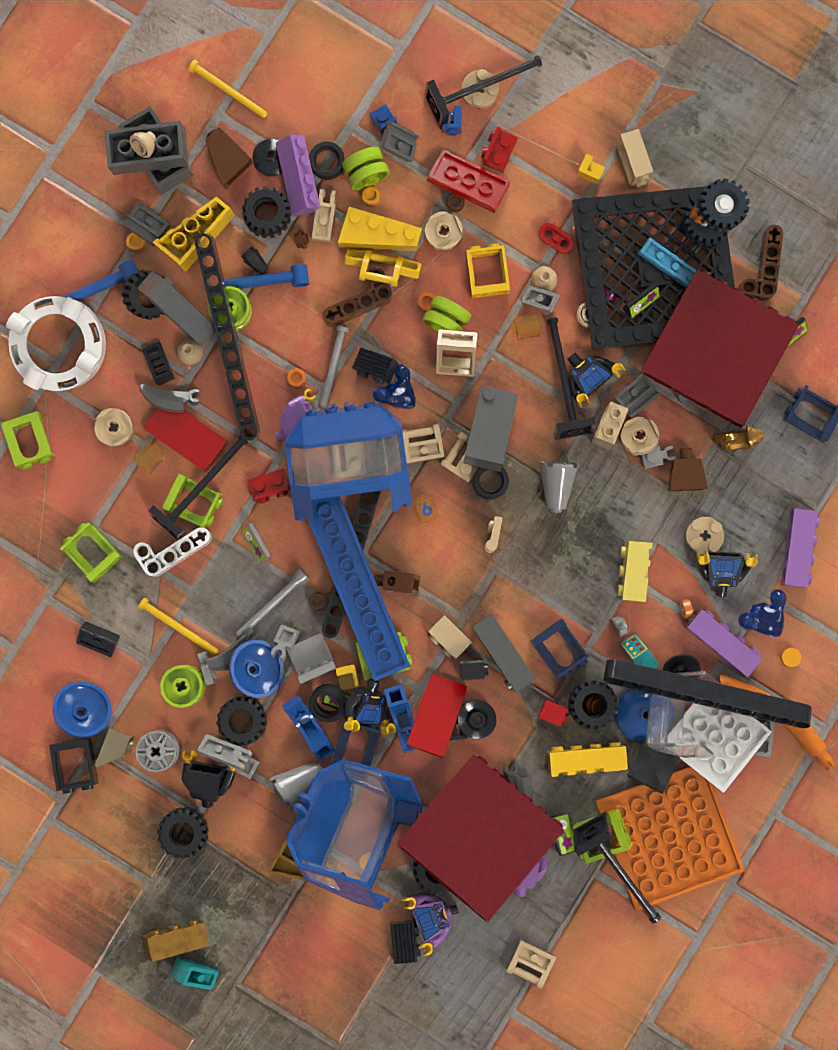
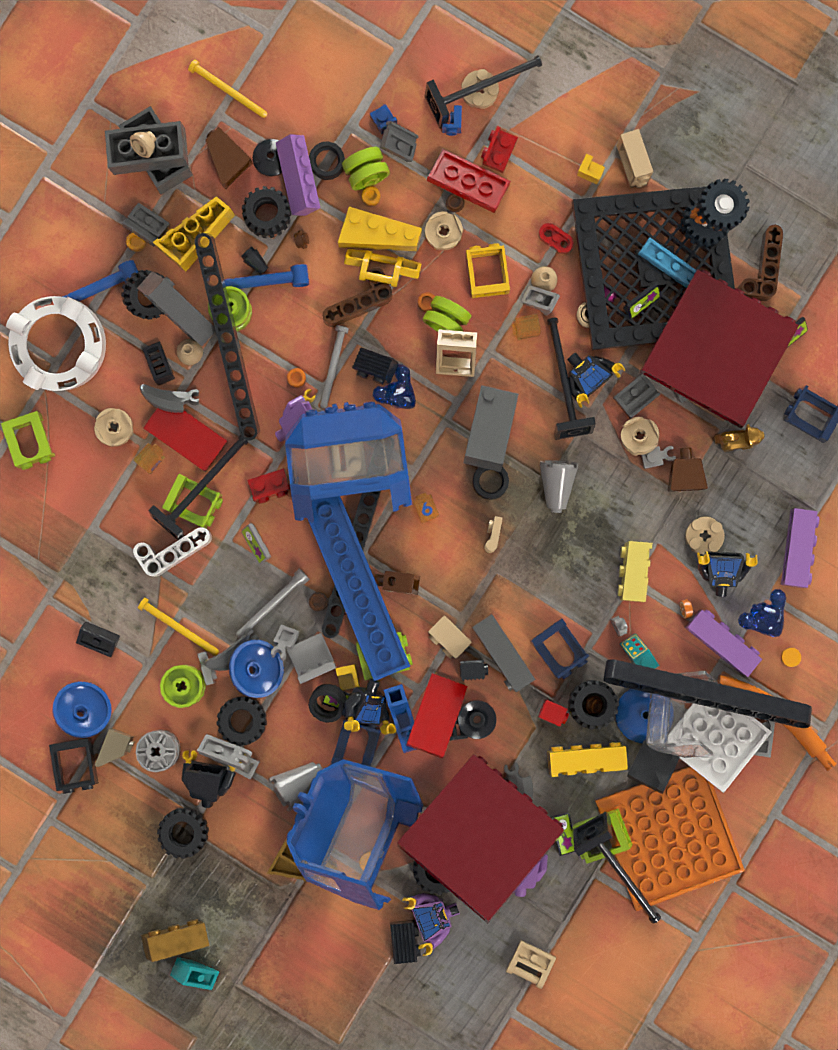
(70, 548): lime panel -> none
(309, 728): blue arch -> none
(324, 218): tan hinge -> none
(426, 449): tan plate -> none
(462, 470): tan plate -> none
(610, 425): tan window -> none
(688, 664): black dish -> none

